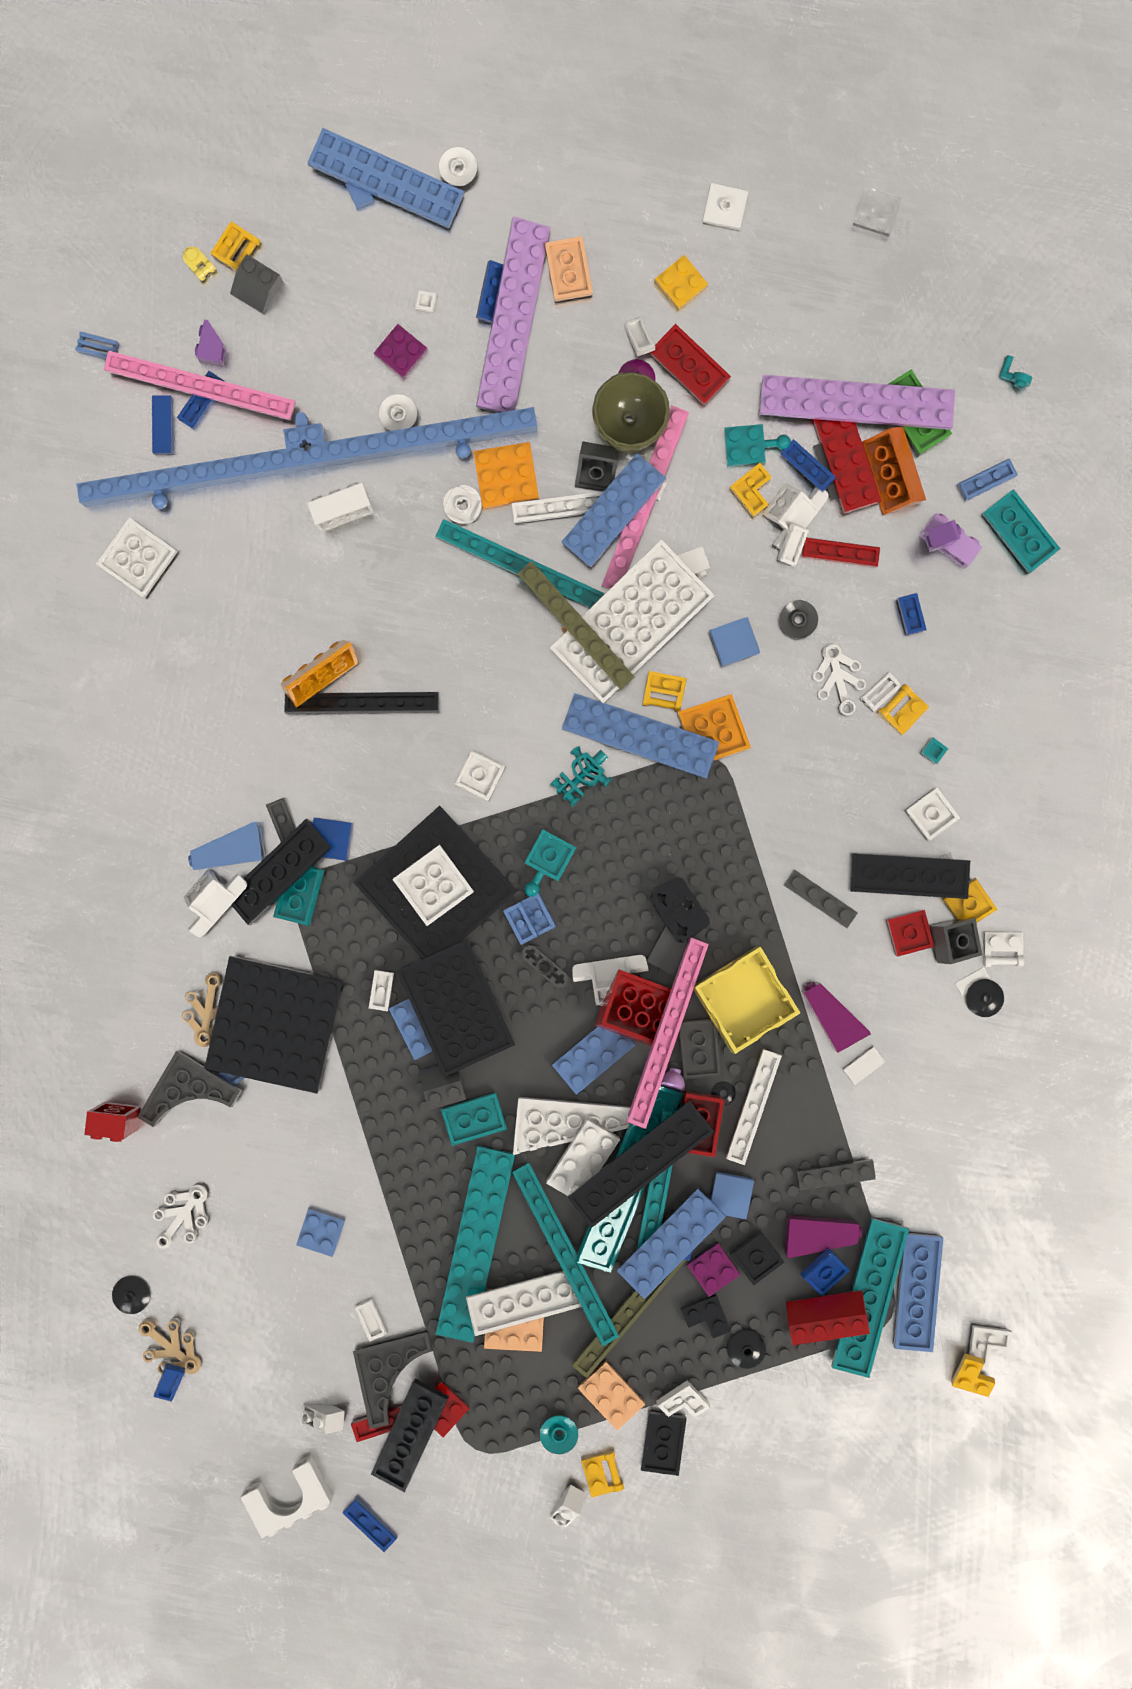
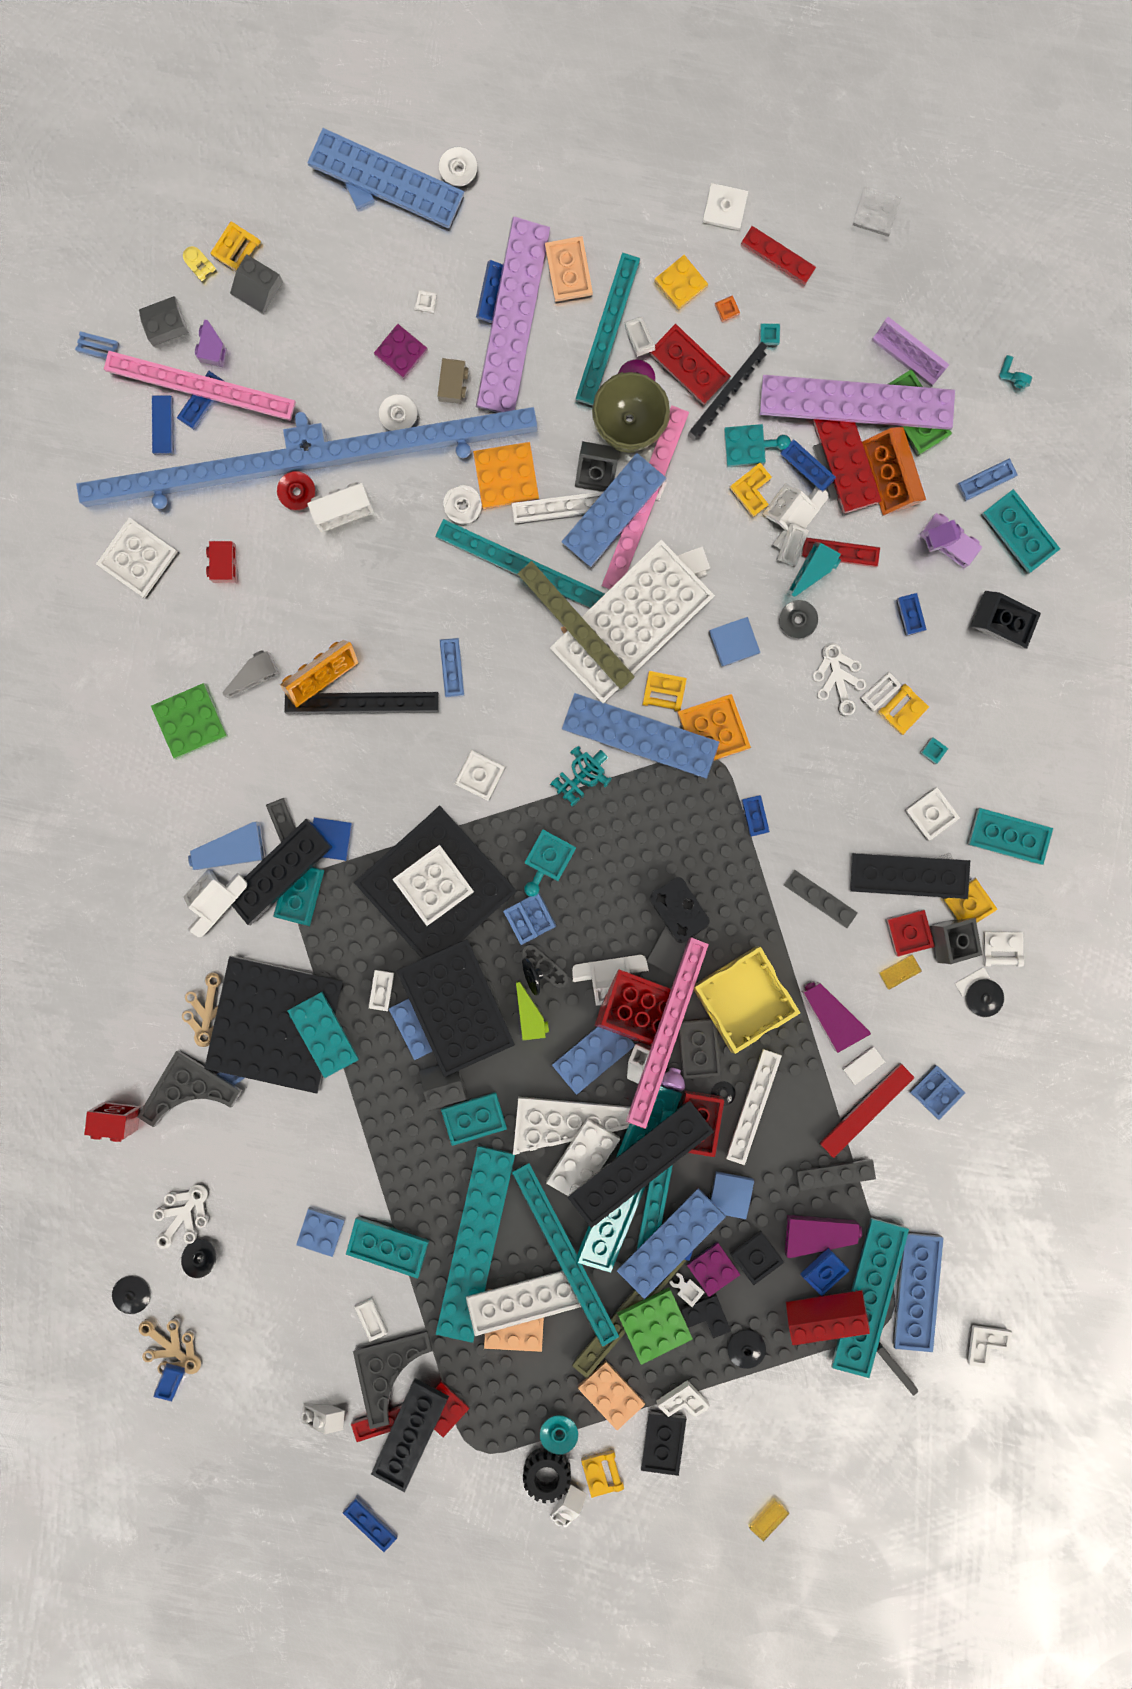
(163, 321): none -> dark grey slope
(189, 721): none -> bright green plate
(192, 1257): none -> black dish
(221, 561): none -> red brick
(255, 671): none -> light grey slope
(270, 1518): white arch -> none
(289, 483): none -> red dish
(323, 1034): none -> teal plate
(387, 1247): none -> teal plate
(451, 381): none -> dark tan brick
(452, 667): none -> medium blue tile
(531, 1018): none -> lime slope
(532, 976): none -> black dish
(546, 1490): none -> black tyre
(607, 328): none -> teal plate
(637, 1062): none -> white slope
(655, 1325): none -> bright green plate
(688, 1291): none -> white plate
(727, 308): none -> orange tile
(733, 385): none -> black plate
(755, 815): none -> blue plate
(769, 1520): none -> clear yellow tile
(770, 334): none -> teal plate
(778, 255): none -> red plate
(816, 565): none -> teal slope
(866, 1110): none -> red tile
(897, 1369): none -> dark grey tile
(900, 972): none -> clear yellow tile
(910, 351): none -> lavender fence
(937, 1092): none -> medium blue slope
(969, 1378): yellow plate -> none
(1006, 619): none -> black slope
(1010, 836): none -> teal plate

